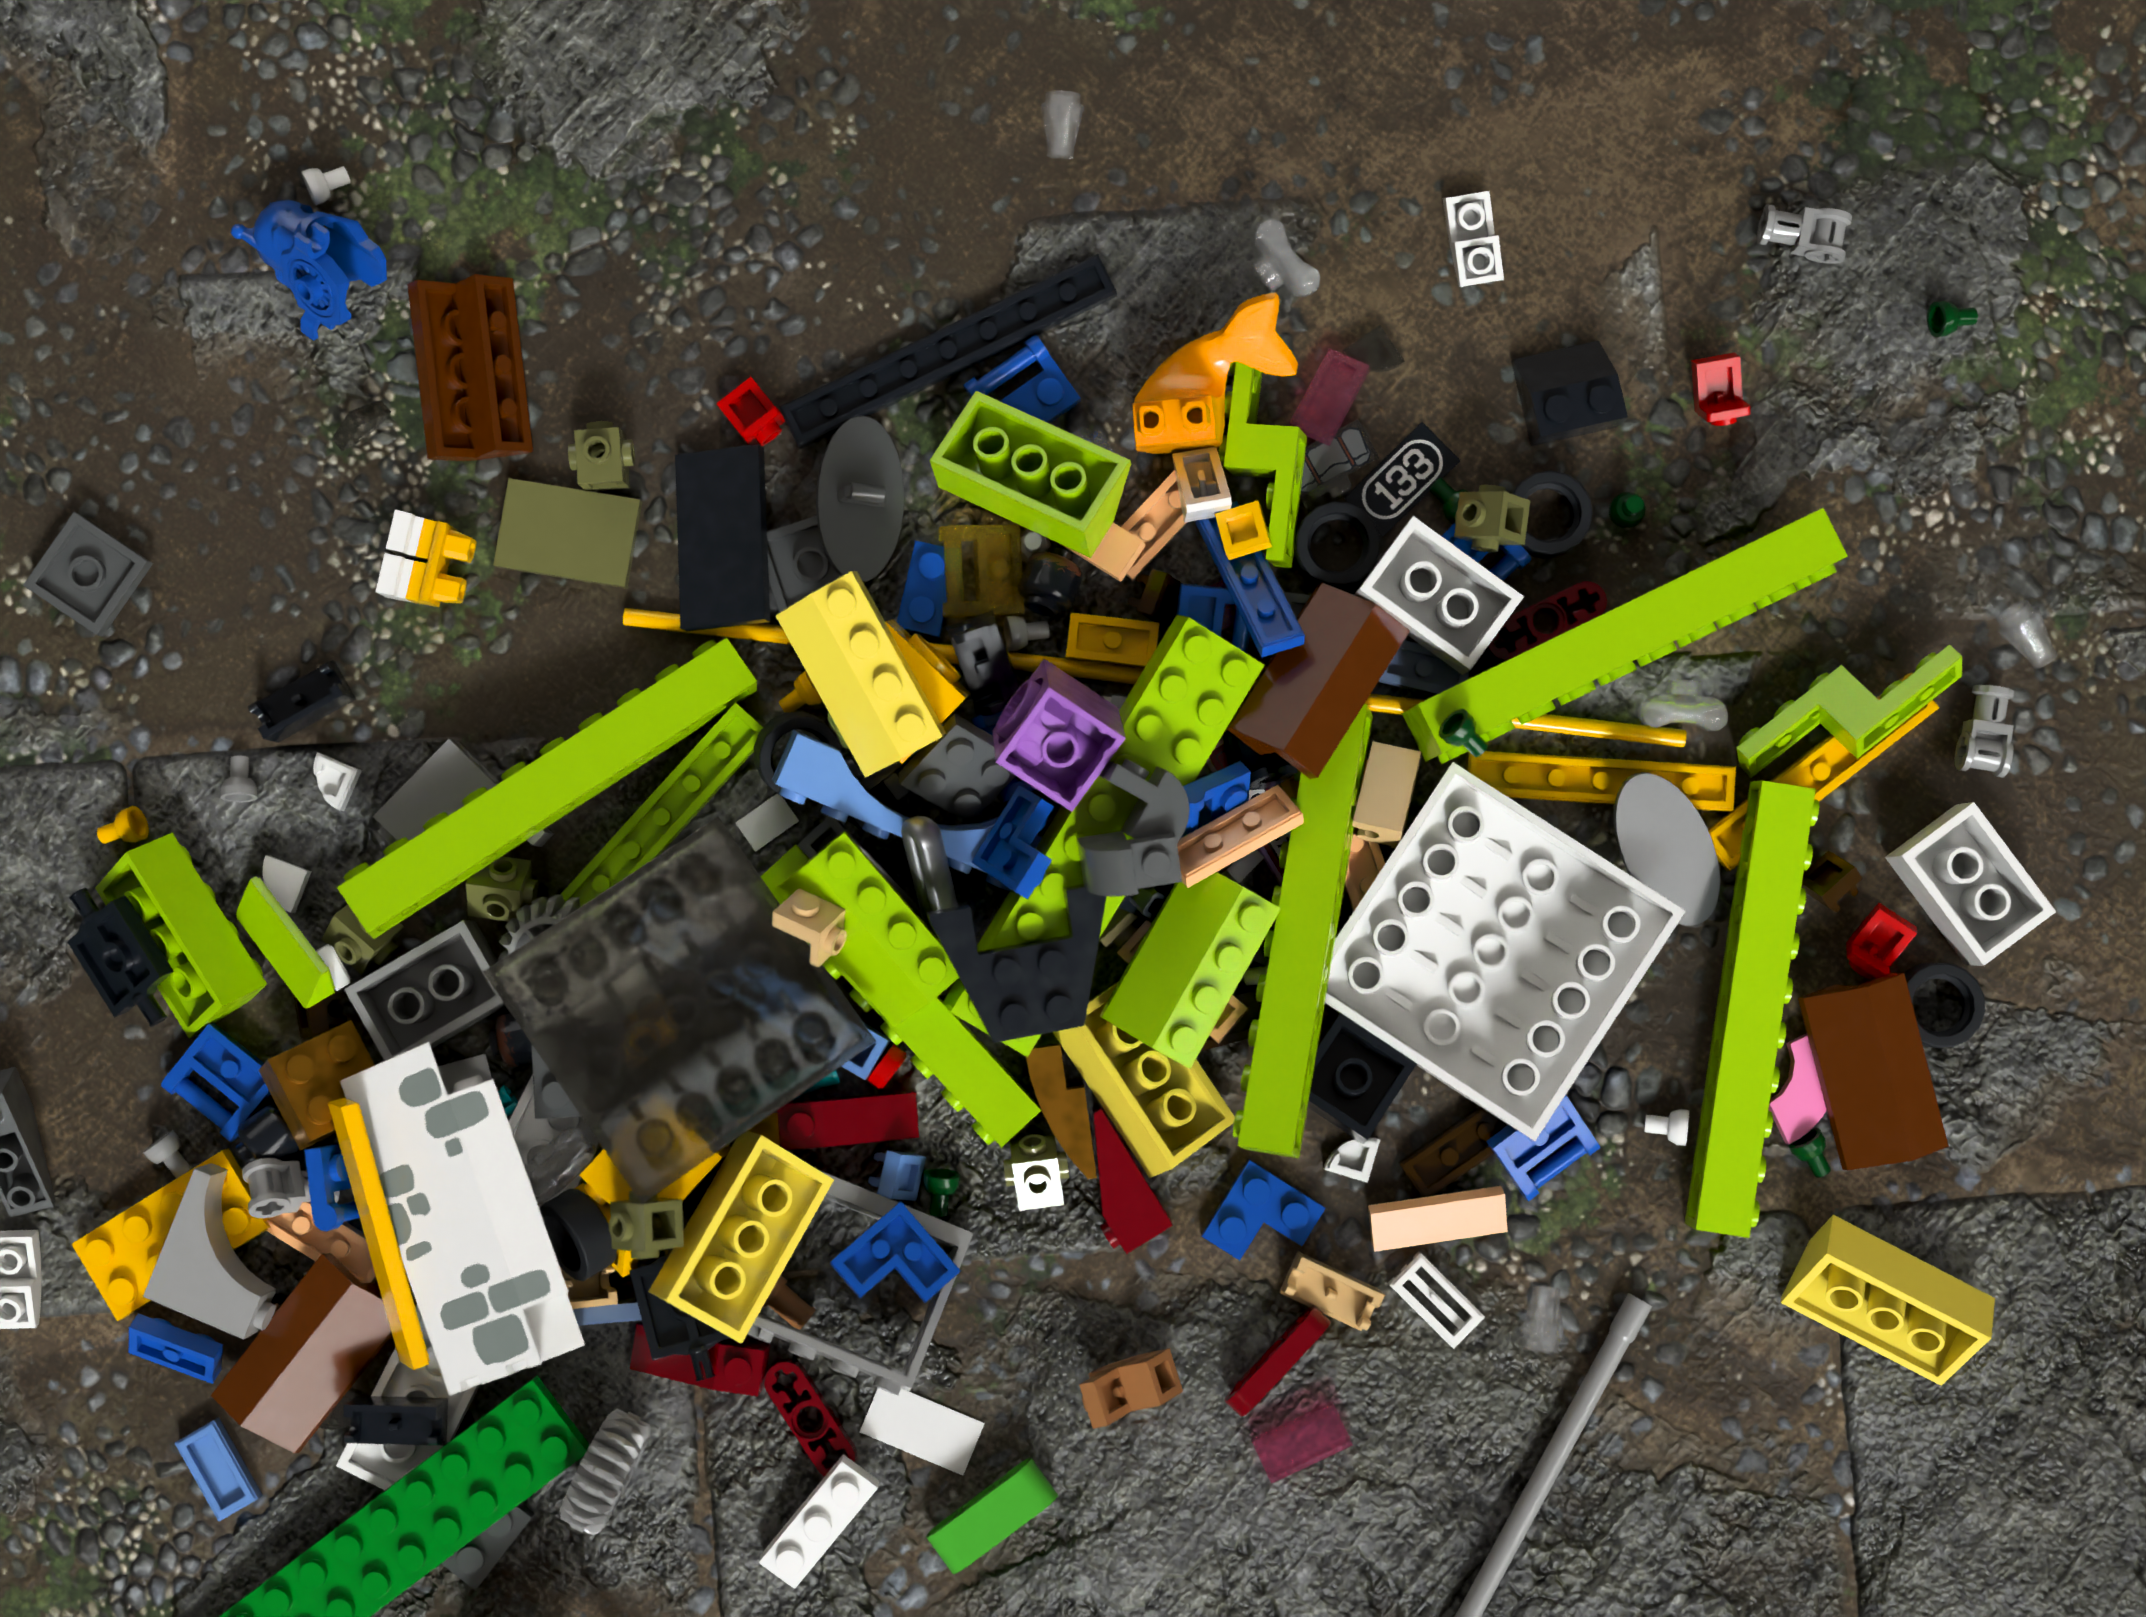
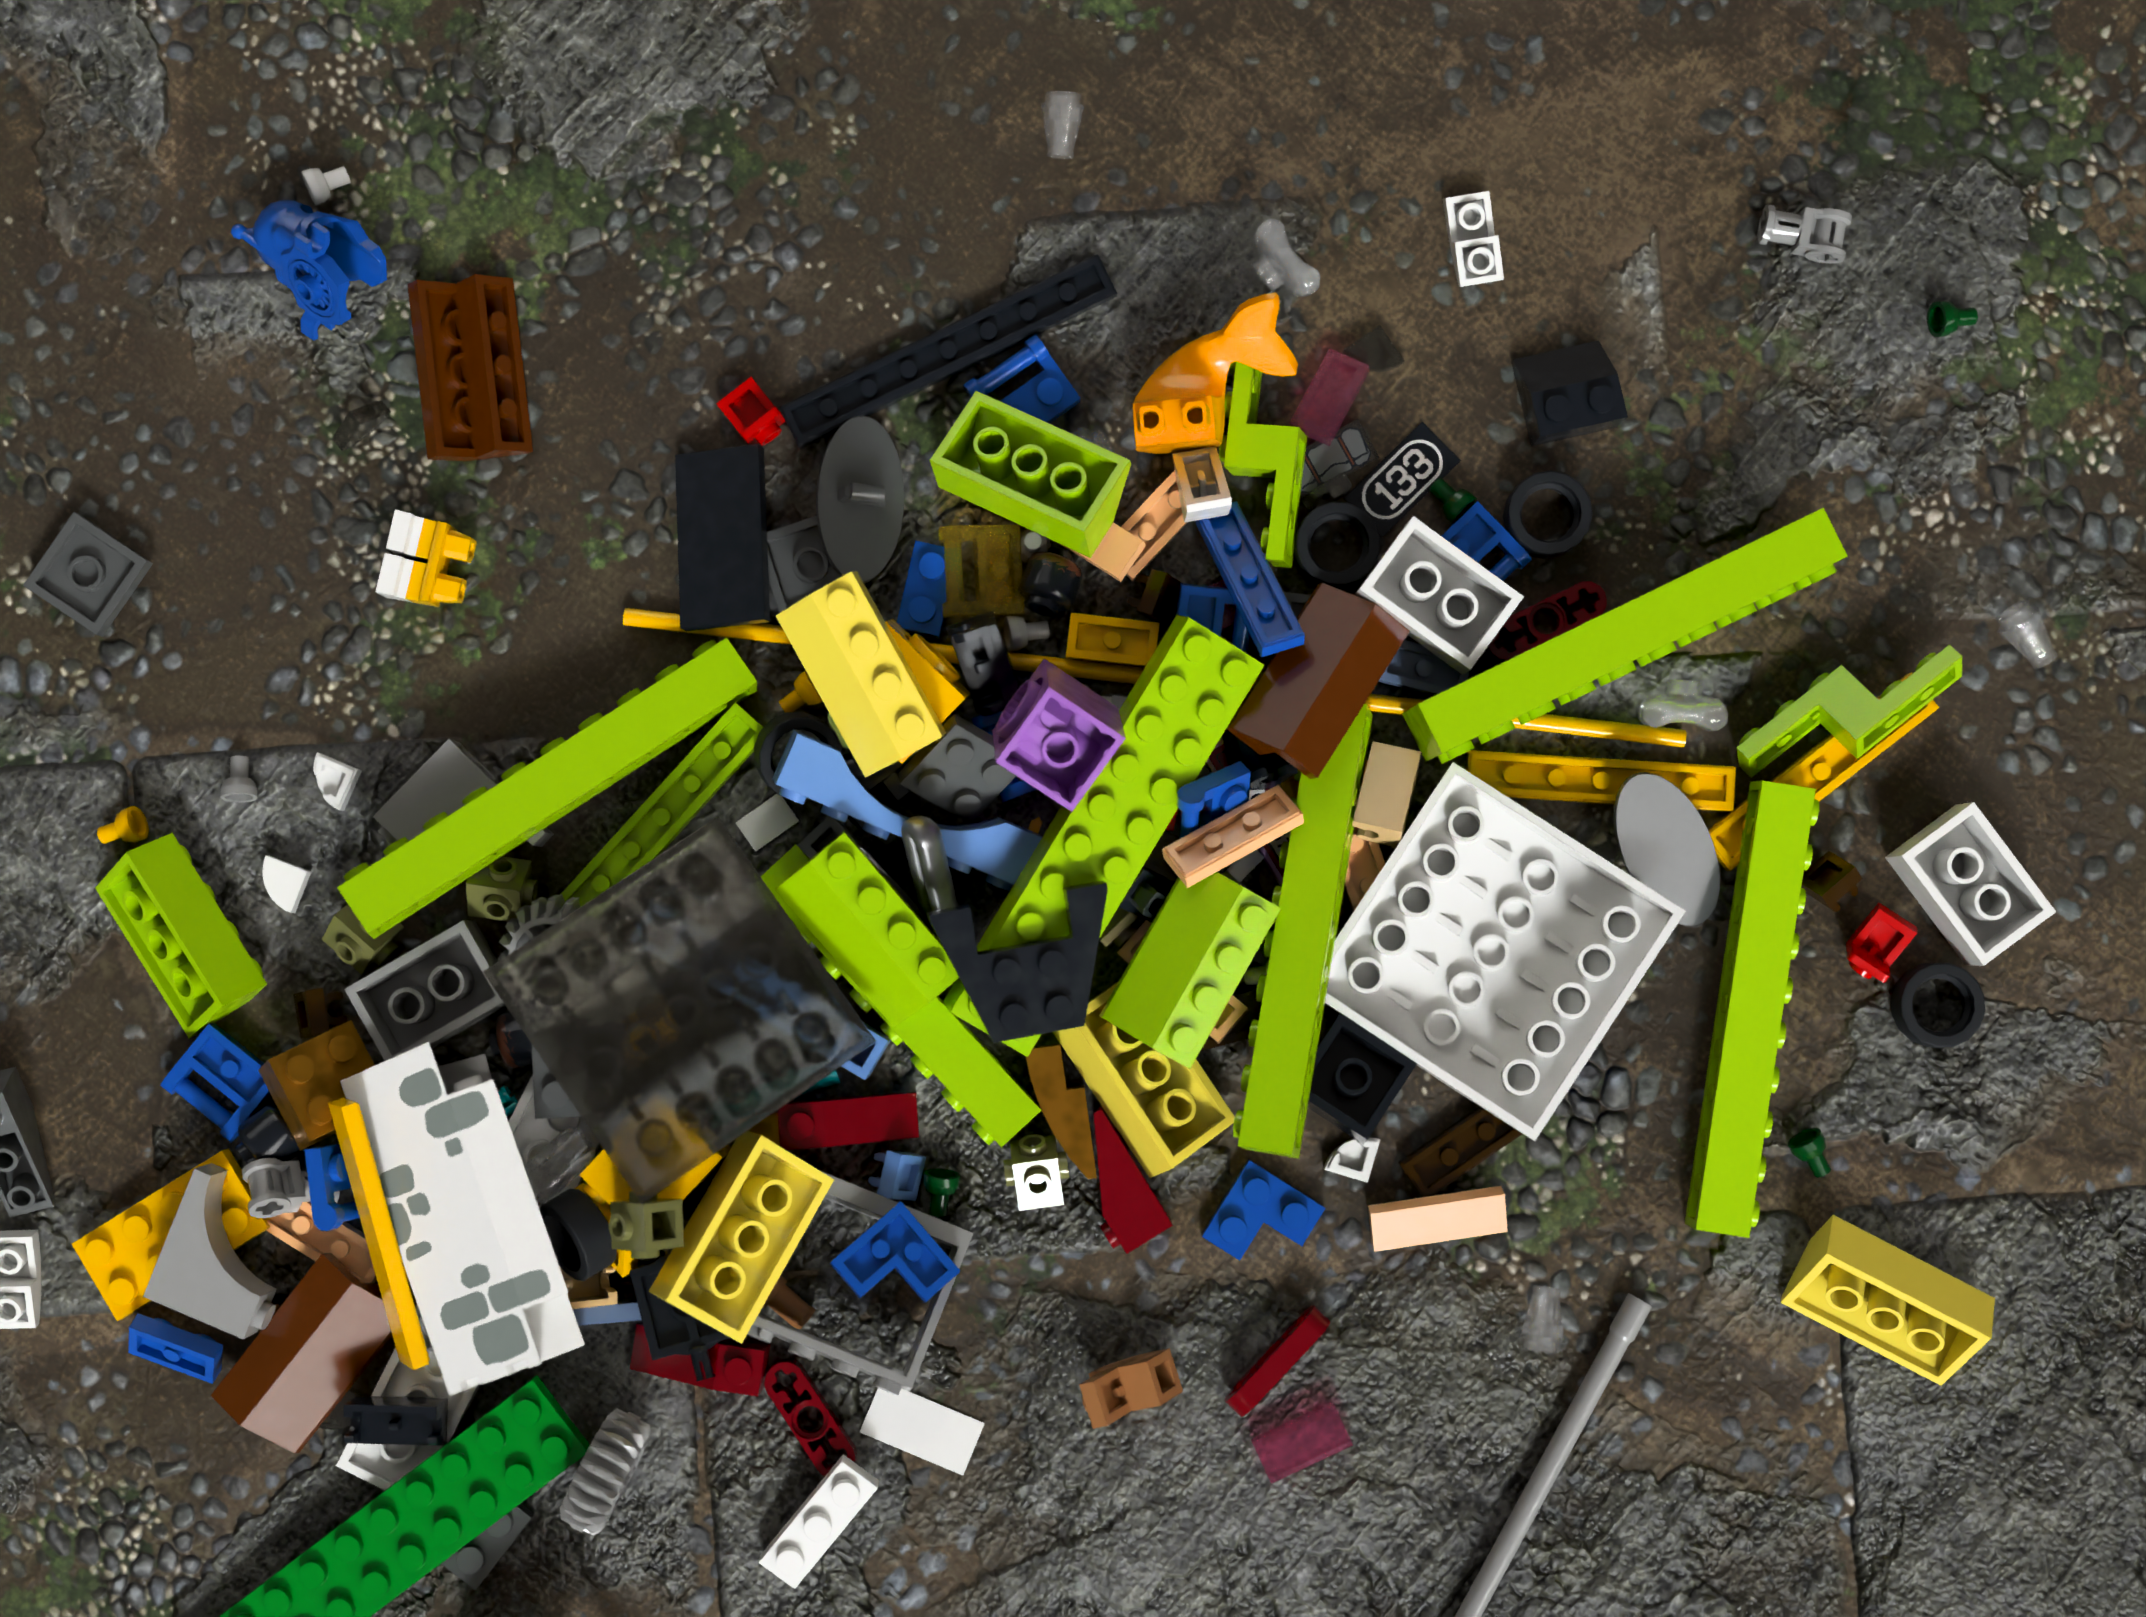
(119, 956): black plate -> none
(166, 1151): light grey piece -> none
(218, 1469): medium blue tile -> none
(284, 944): lime slope -> none
(302, 702): black hinge -> none
(337, 970): white tile -> none
(567, 533): olive tile -> none
(609, 470): olive brick -> none
(814, 922): tan bracket -> none
(887, 1067): red tile -> none
(992, 1515): bright green beam -> none
(1007, 848): blue plate -> none
(1123, 866): dark grey brick -> none
(1160, 804): dark grey brick -> none
(1243, 530): yellow plate -> none
(1331, 1291): tan hinge -> none
(1460, 730): dark green piece -> none
(1464, 1328): white tile -> none
(1491, 518): olive brick -> none
(1520, 1153): plate -> none
(1627, 510): dark green piece -> none
(1673, 1126): white piece -> none
(1719, 389): red bracket -> none
(1801, 1099): bright pink tile -> none
(1873, 1072): reddish brown slope -> none
(1987, 733): light grey connector -> none

